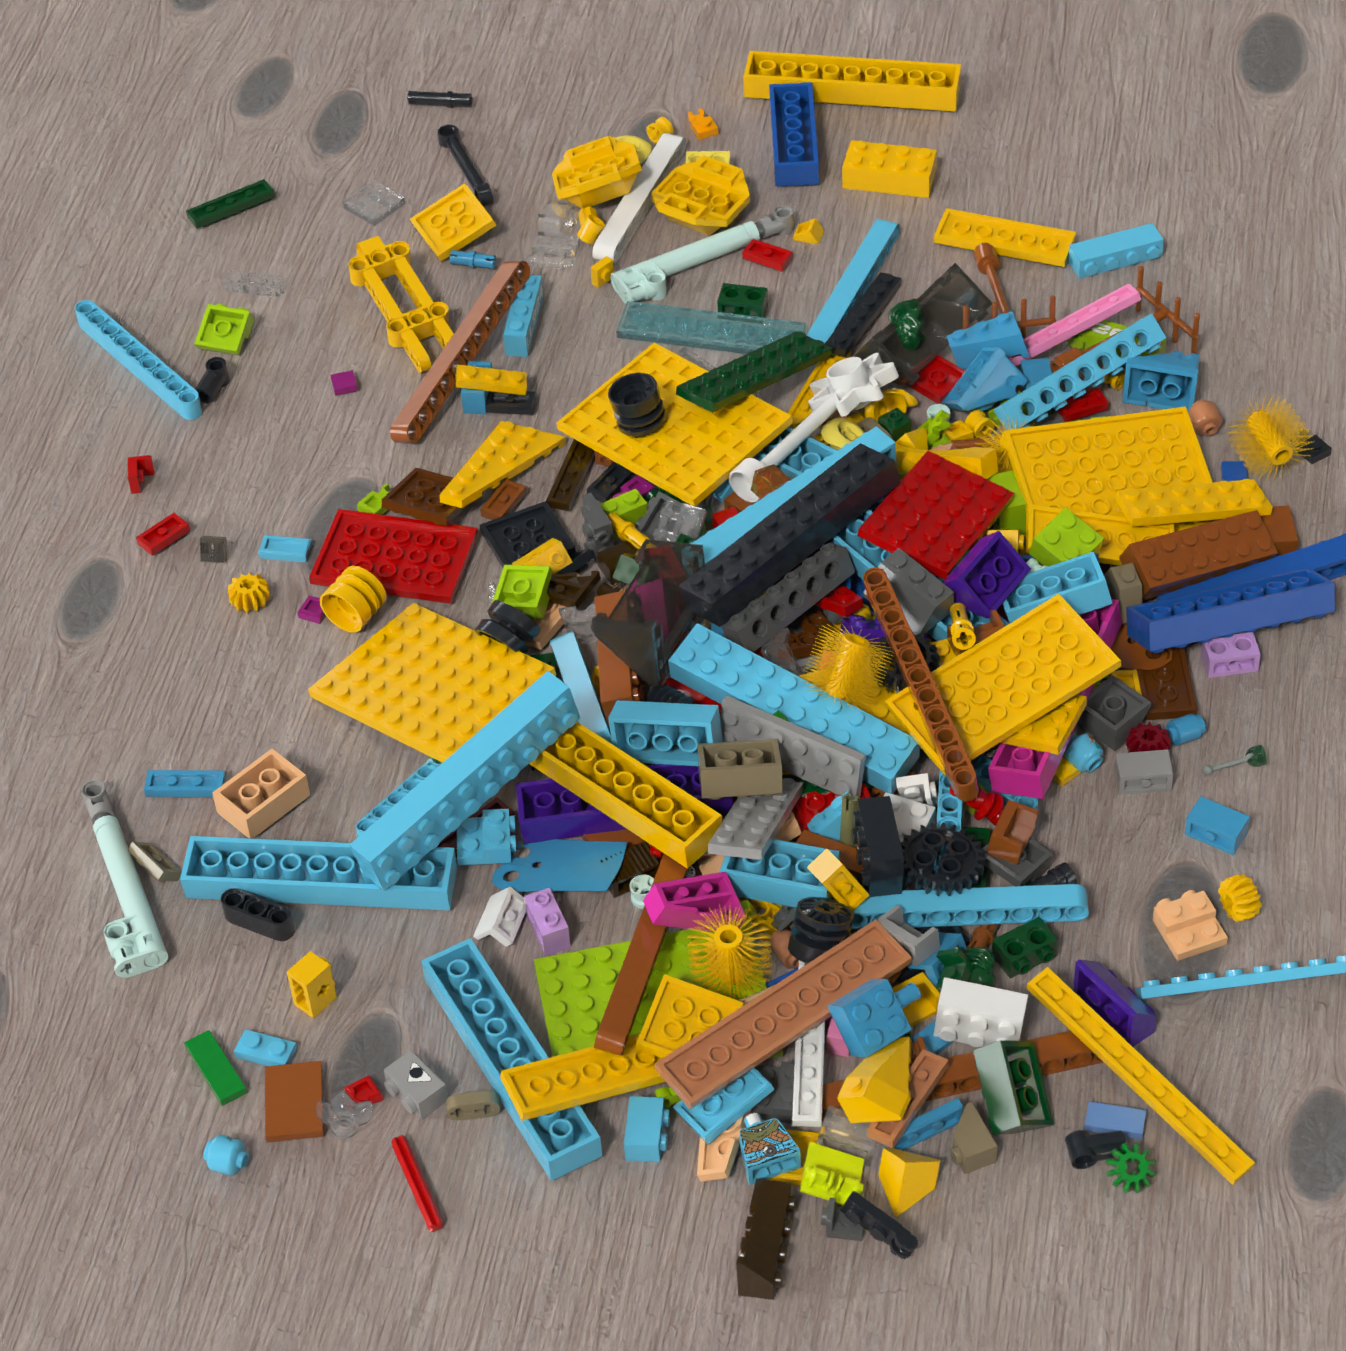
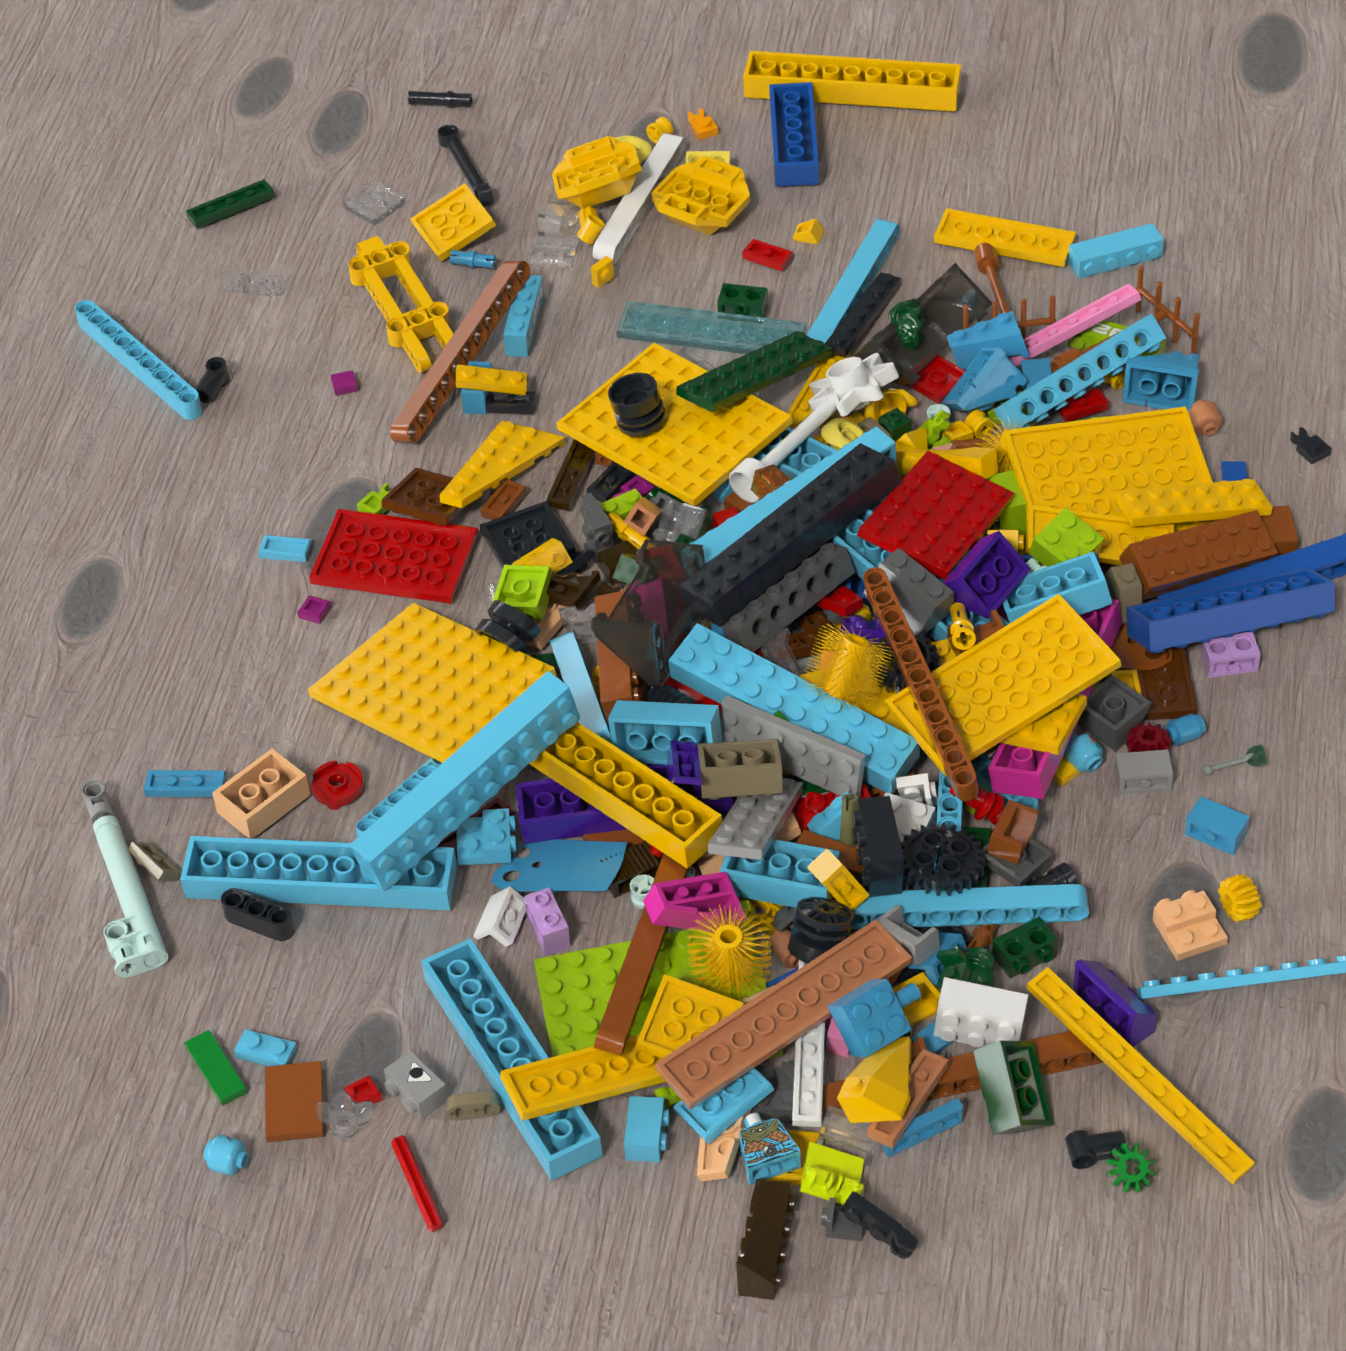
(138, 468): red bracket -> none
(163, 534): red plate -> none
(213, 549): clear smoke tile -> none
(224, 329): lime plate -> none
(248, 592): yellow gear -> none
(312, 984): yellow brick -> none
(340, 795): none -> red plate
(353, 599): yellow wheel -> none
(643, 516): none -> nougat brick
(648, 277): light aqua piece -> none
(683, 763): none -> dark purple slope
(889, 169): yellow brick -> none
(906, 1177): yellow slope -> none
(972, 1142): dark tan slope -> none
(1112, 1118): medium blue tile -> none
(1269, 437): yellow piece -> none

